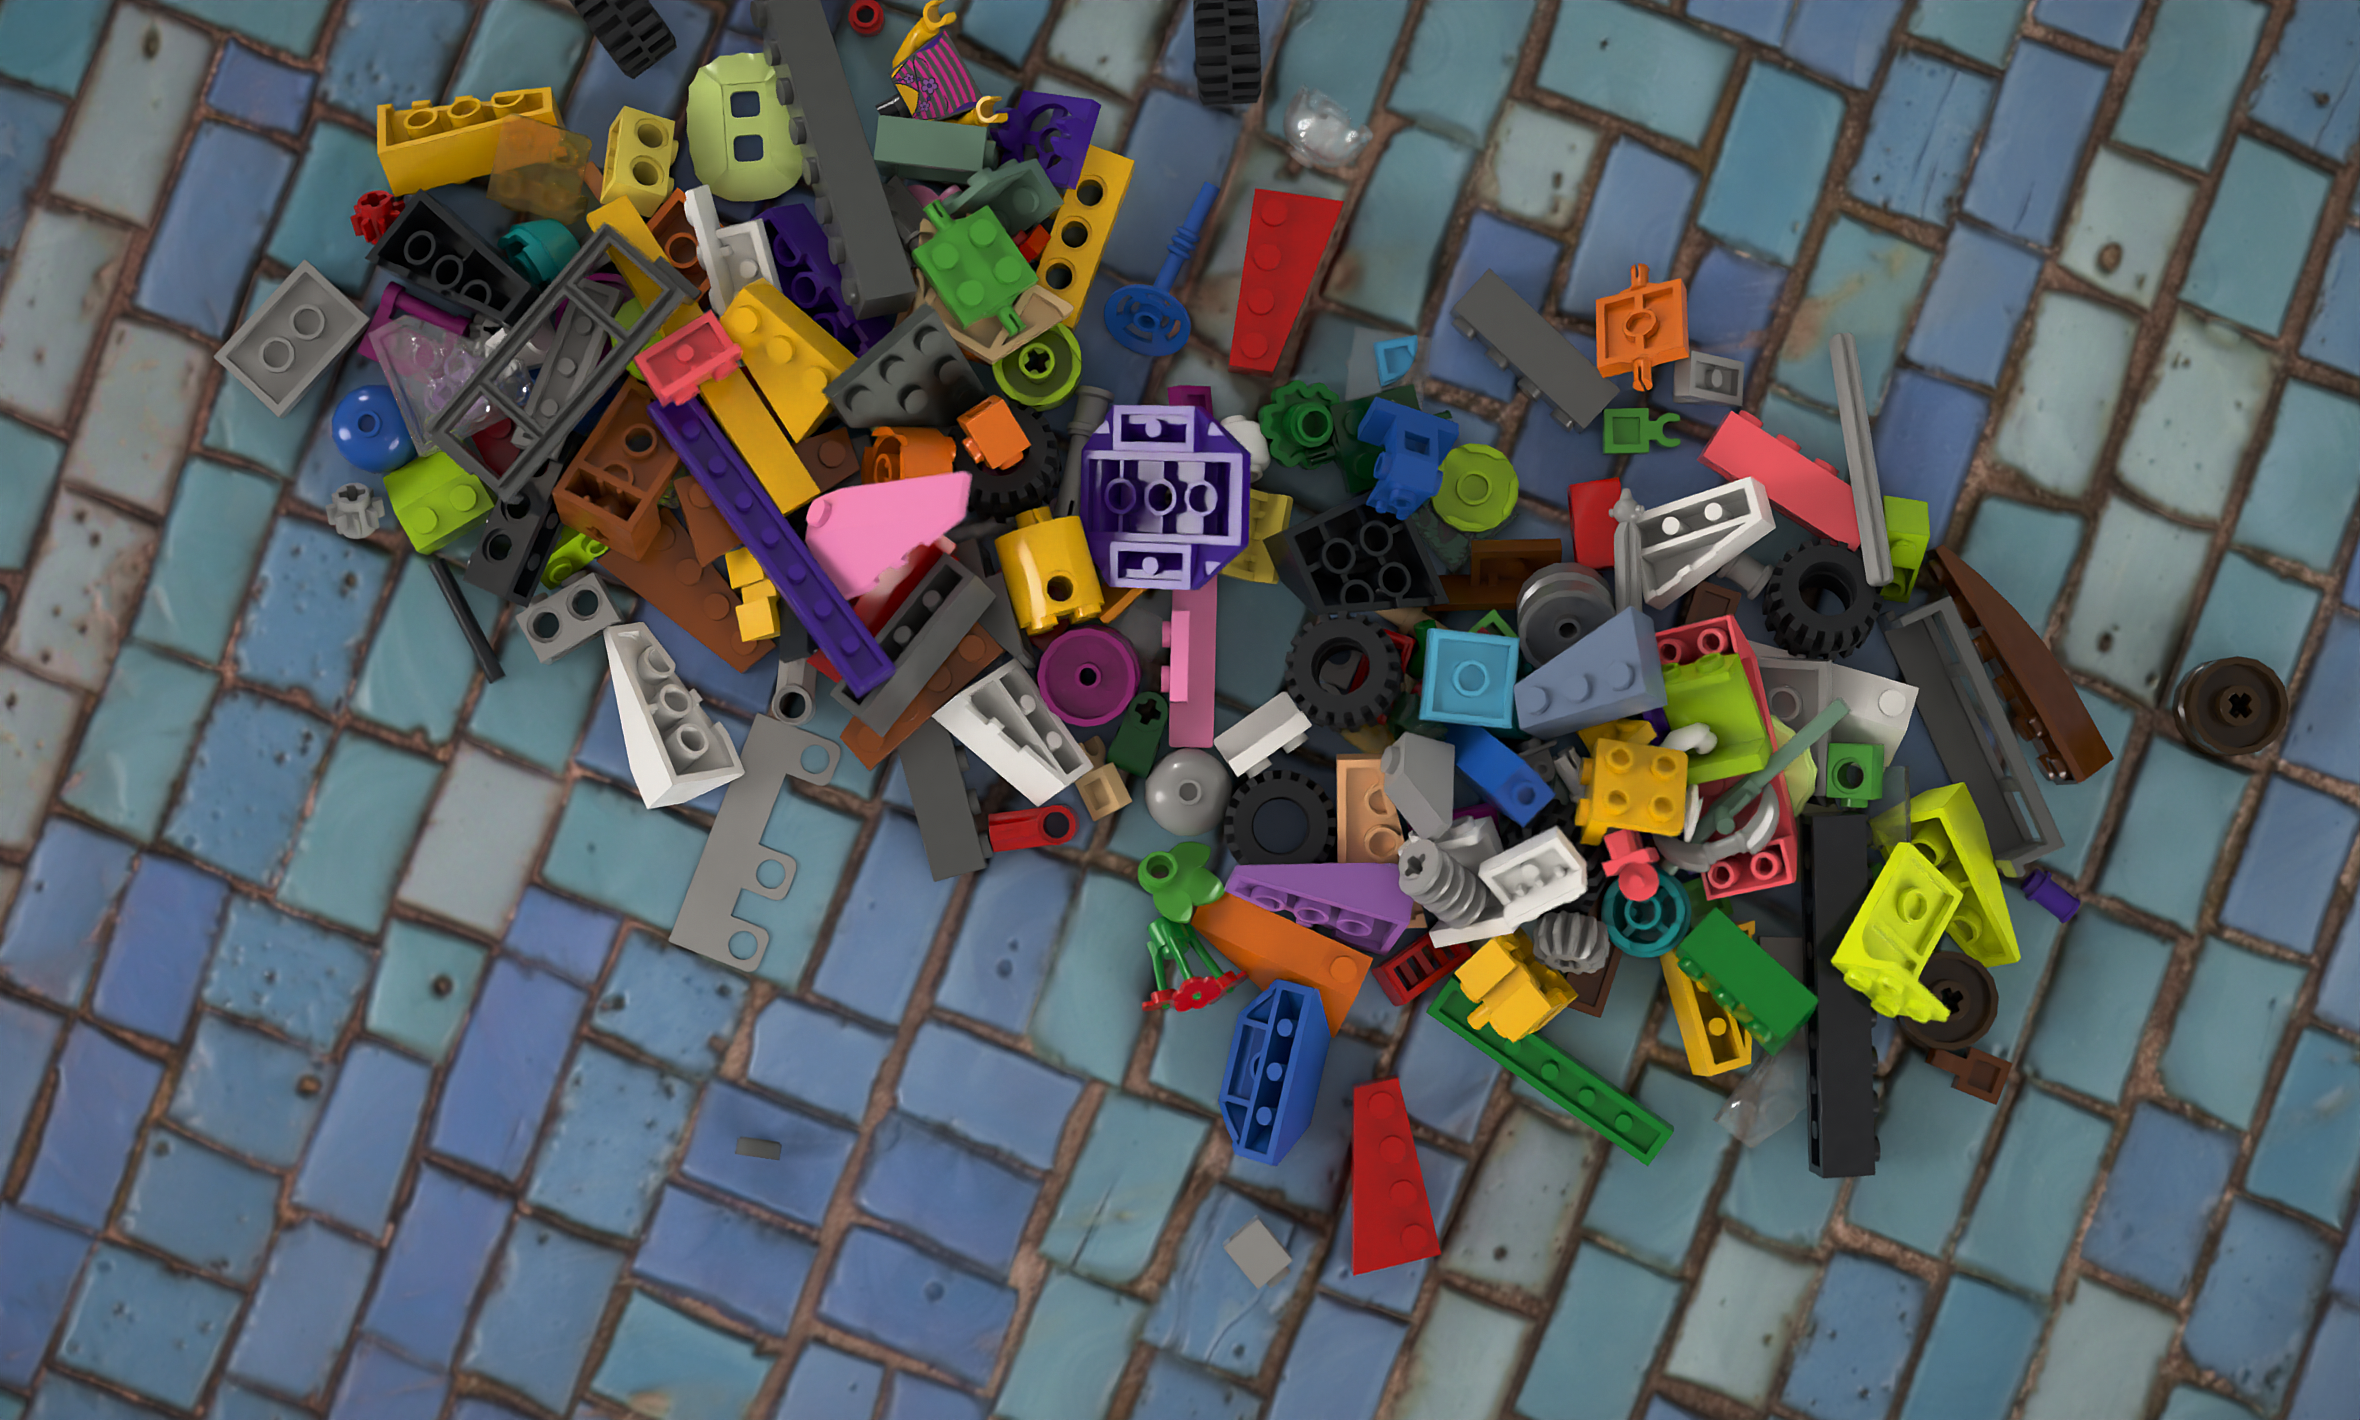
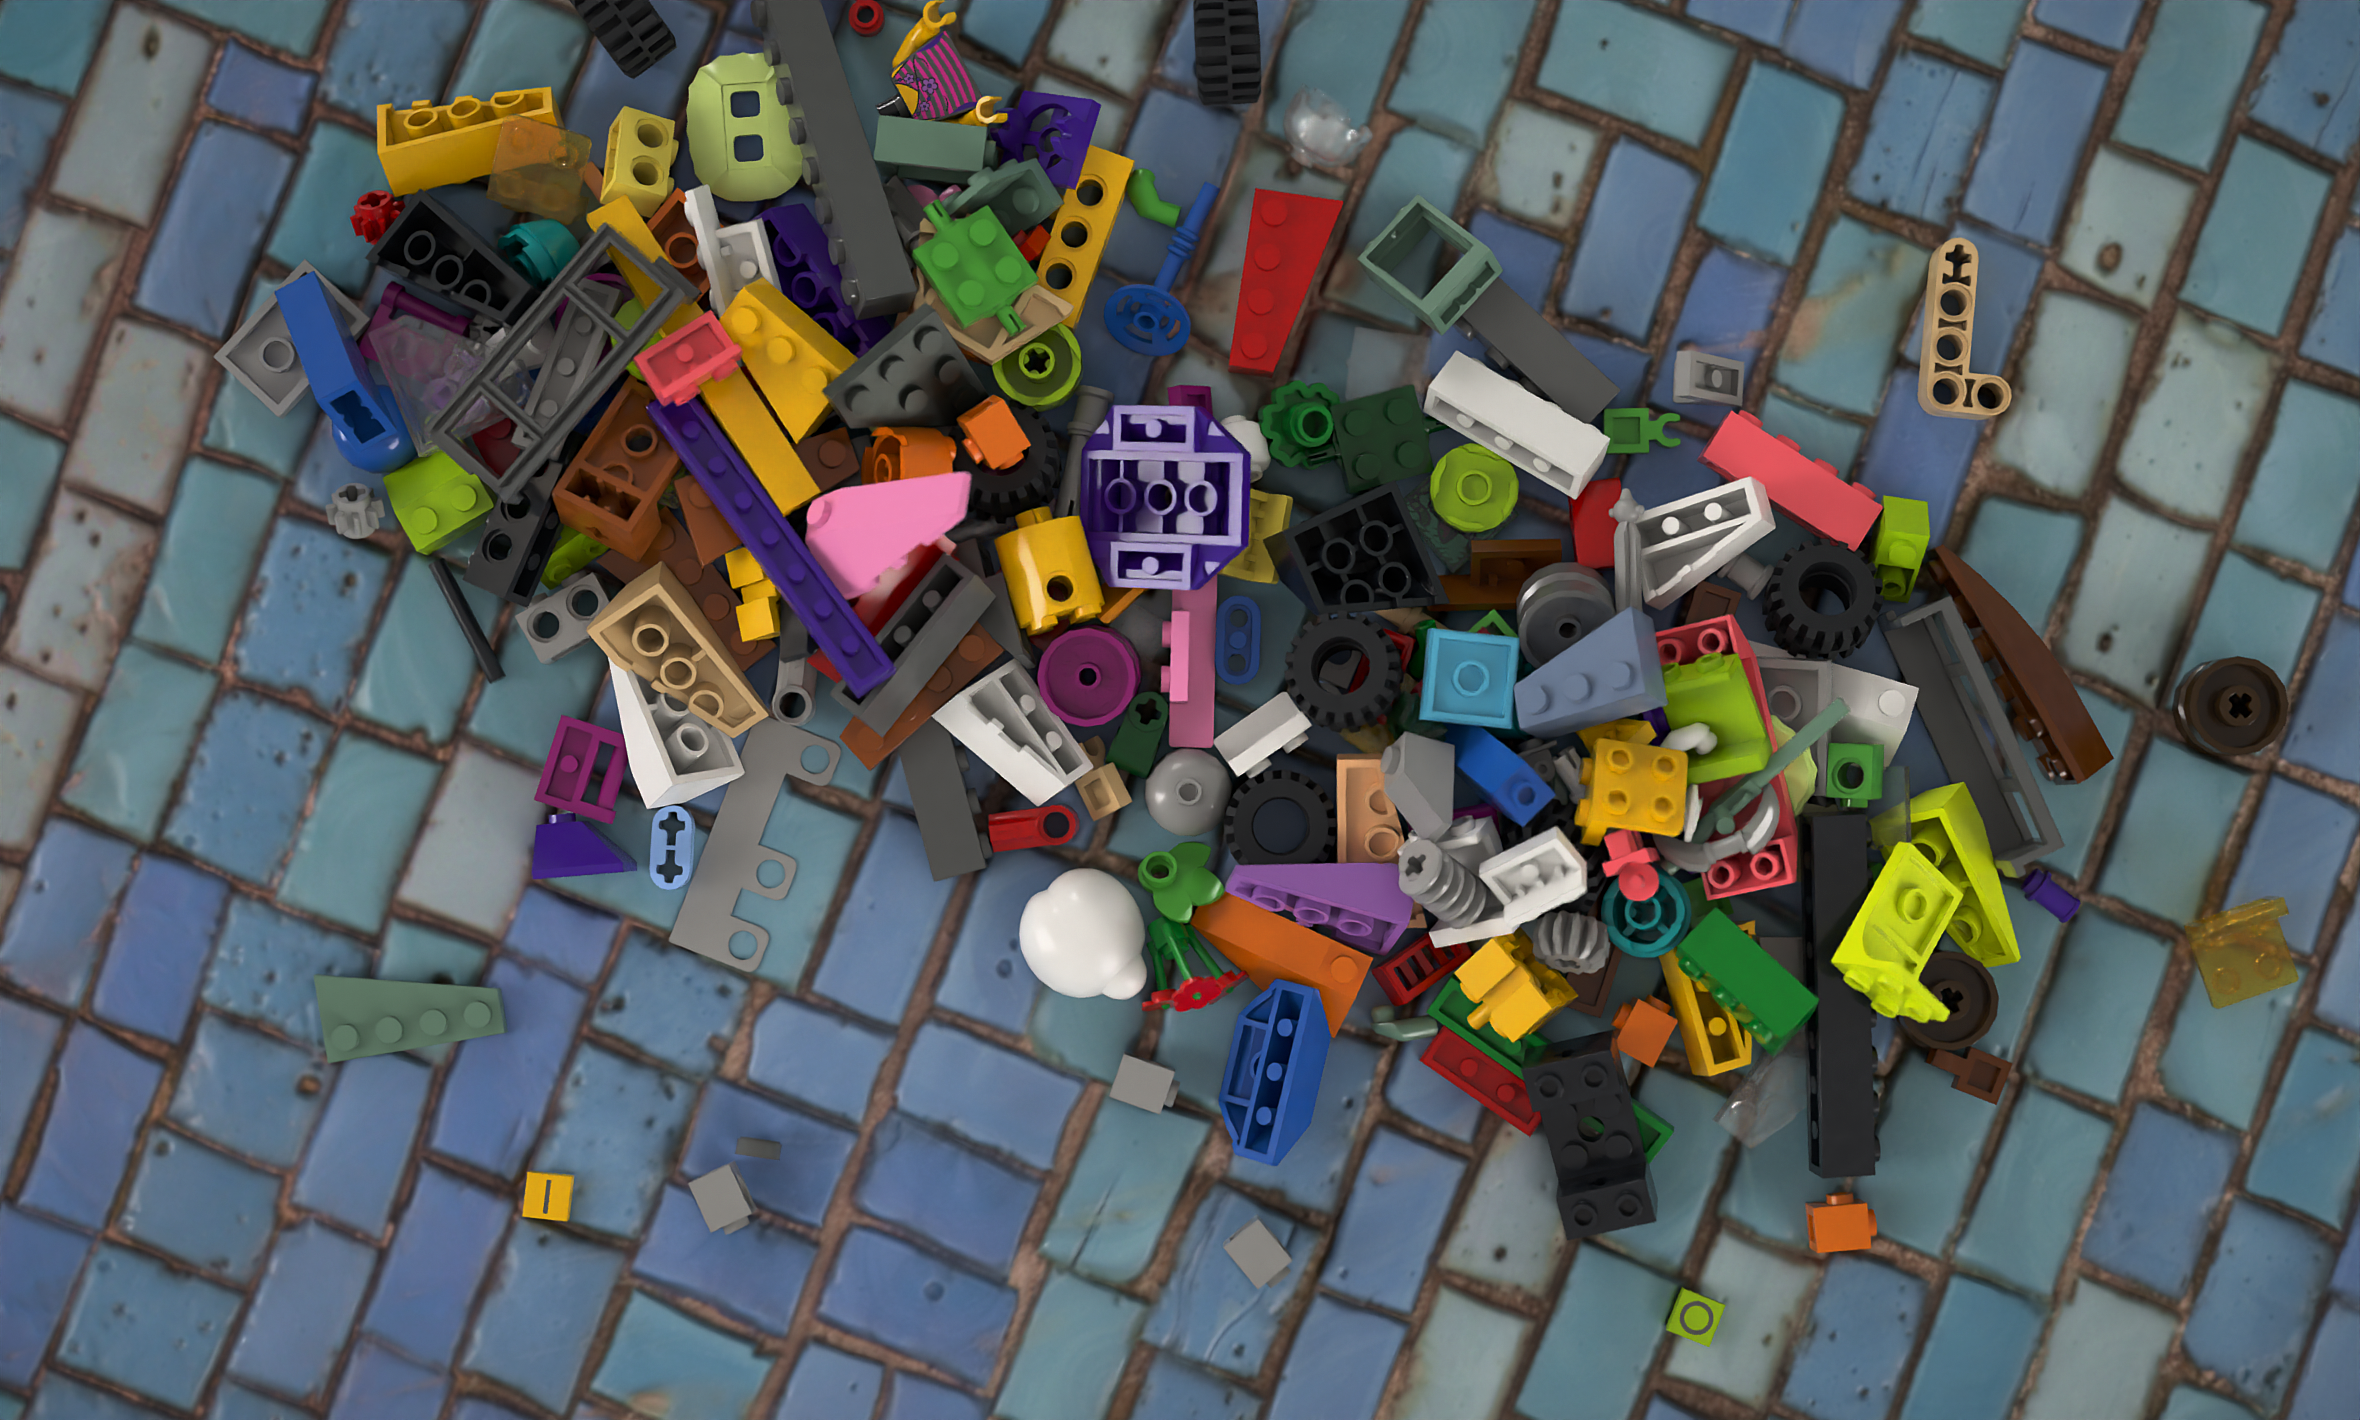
(334, 362): none -> blue slope
(390, 1016): none -> sand green wing
(548, 1195): none -> yellow tile
(572, 765): none -> magenta plate
(575, 849): none -> dark purple slope
(661, 845): none -> light blue beam
(671, 644): none -> tan wedge
(723, 1198): none -> light grey brick
(1085, 936): none -> white piece
(1144, 1083): none -> light grey brick
(1146, 200): none -> bright green arm
(1237, 640): none -> blue plate
(1388, 1191): red wedge -> none
(1394, 358): dark azure tile -> none
(1402, 1029): none -> sand green arm
(1414, 450): blue tile -> none
(1456, 289): none -> sand green window
(1481, 1078): none -> red tile
(1516, 424): none -> white brick
(1603, 1177): none -> black plate
(1641, 327): orange plate -> none
(1643, 1028): none -> orange brick
(1695, 1317): none -> lime tile
(1840, 1223): none -> orange brick
(1861, 460): light grey axle -> none
(1958, 331): none -> tan beam
(2242, 951): none -> clear yellow bracket

